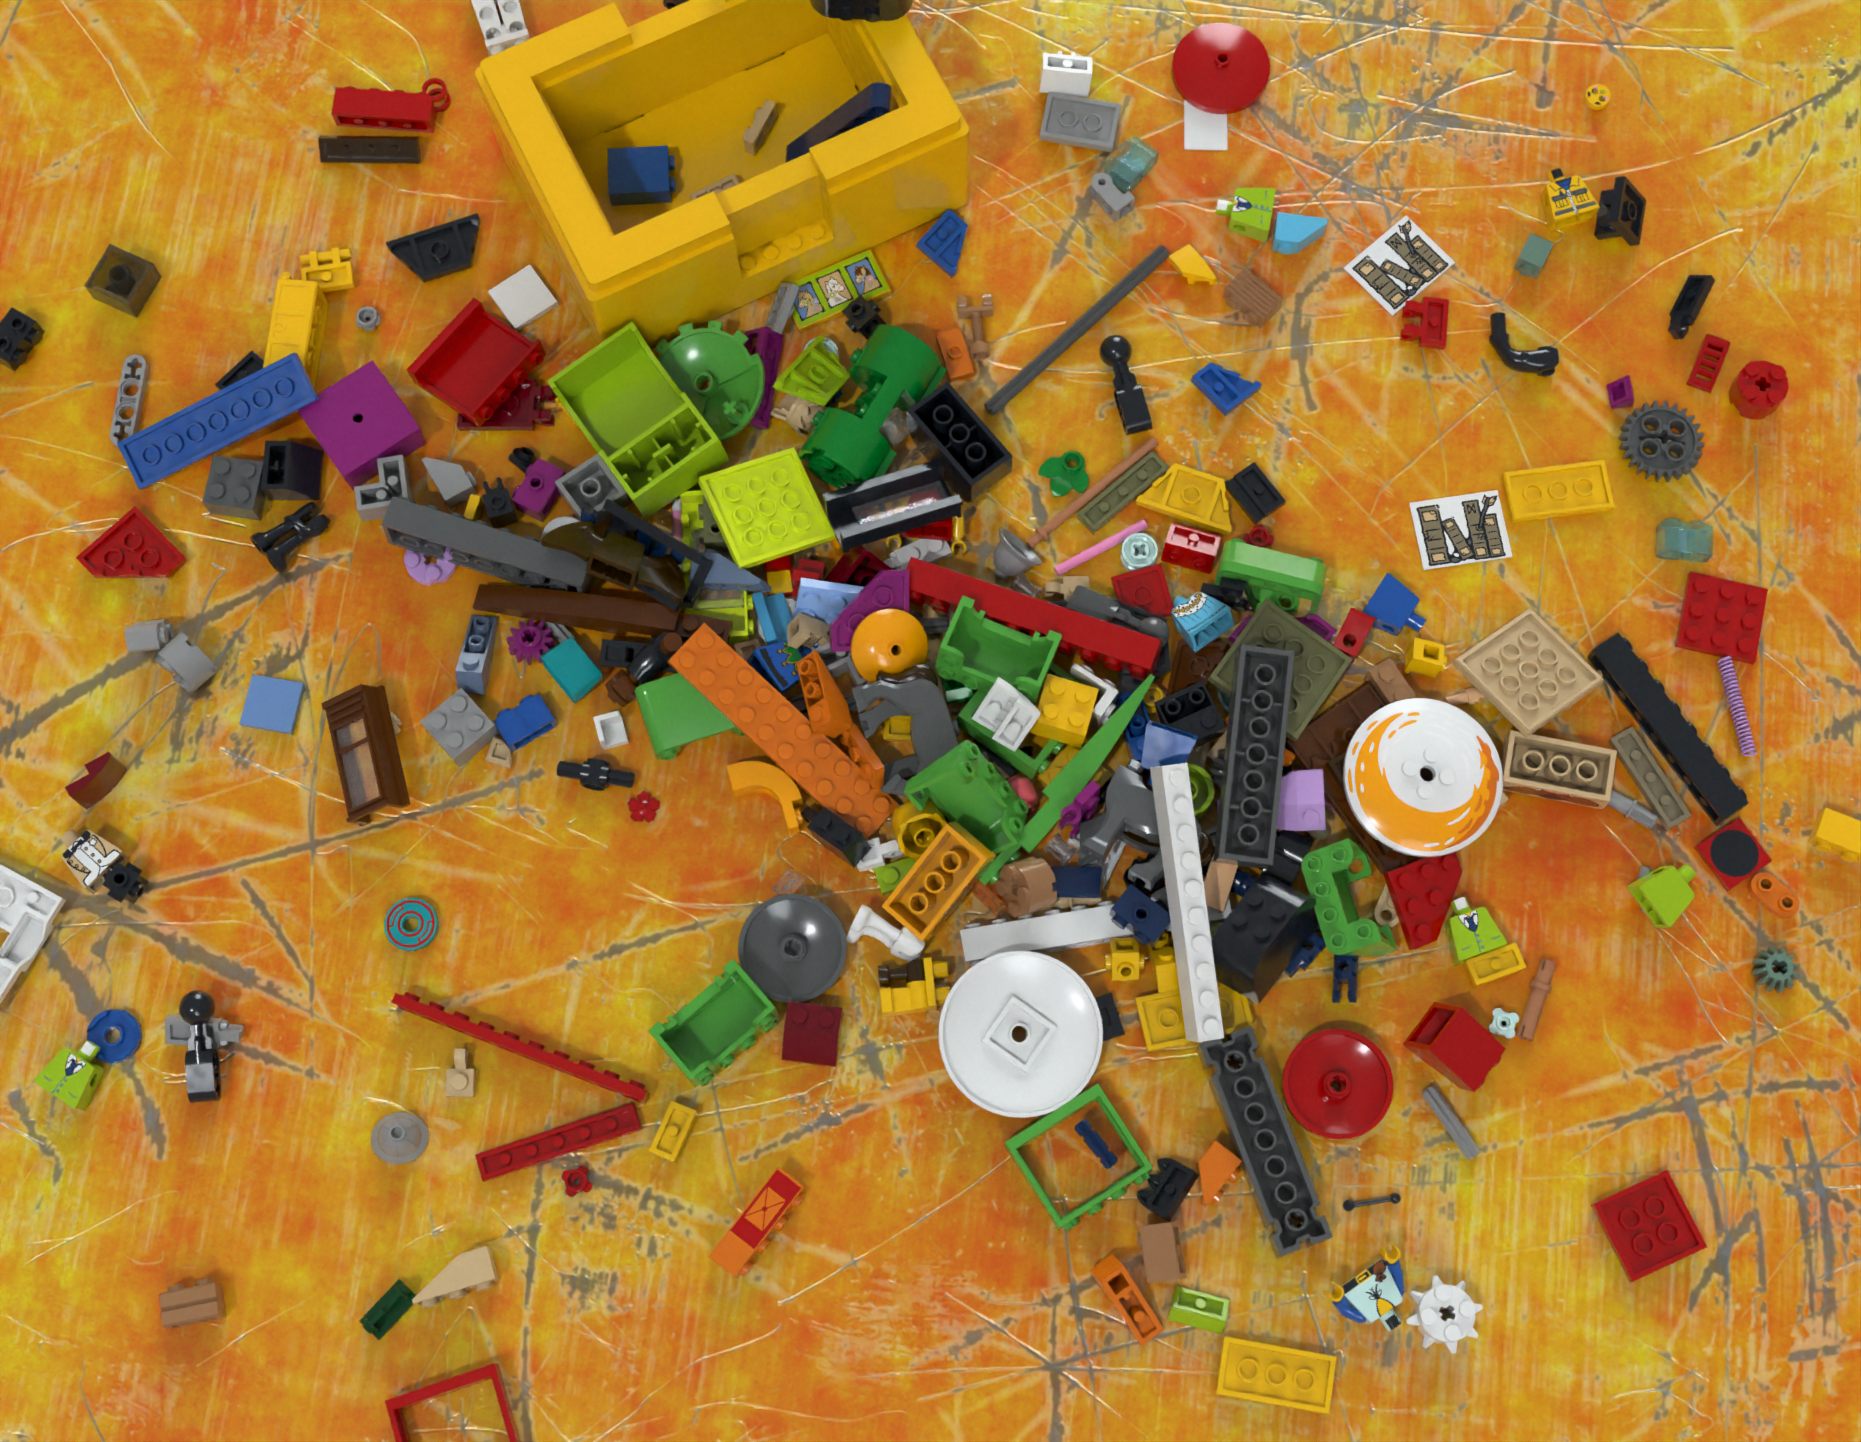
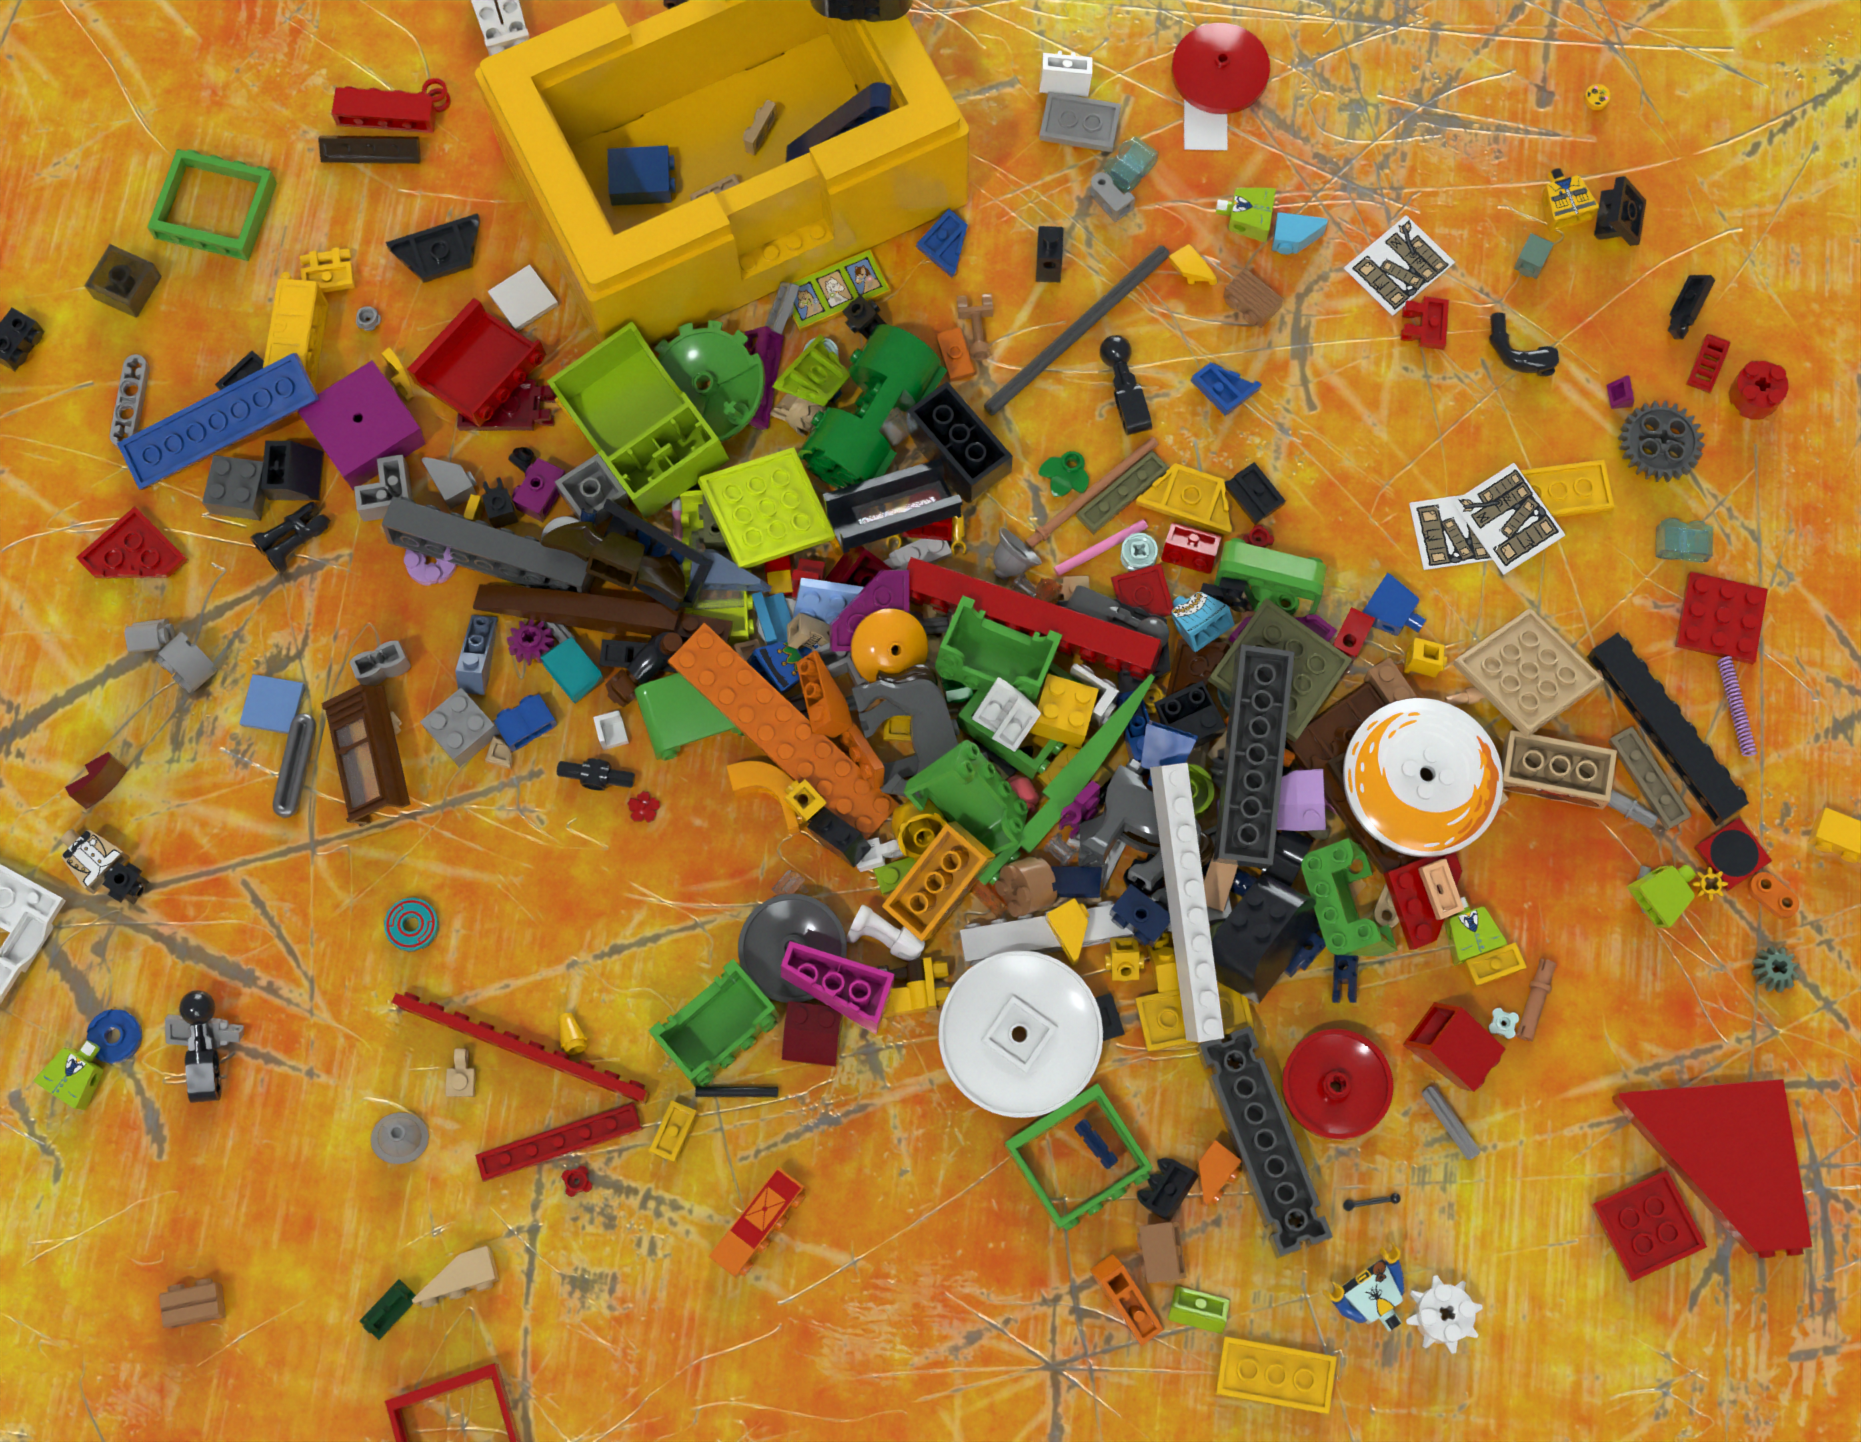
(206, 241): none -> bright green window
(294, 765): none -> flat silver piece
(375, 666): none -> light grey brick
(400, 380): none -> yellow slope
(571, 1036): none -> yellow cone
(736, 1091): none -> black bar
(814, 800): none -> yellow brick
(840, 983): none -> dark pink wedge
(1048, 590): none -> clear orange piece
(1049, 250): none -> black torso
(1069, 927): none -> yellow slope
(1448, 900): none -> light nougat piece
(1509, 518): none -> sticker
(1717, 884): none -> yellow gear
(1734, 1154): none -> red slope

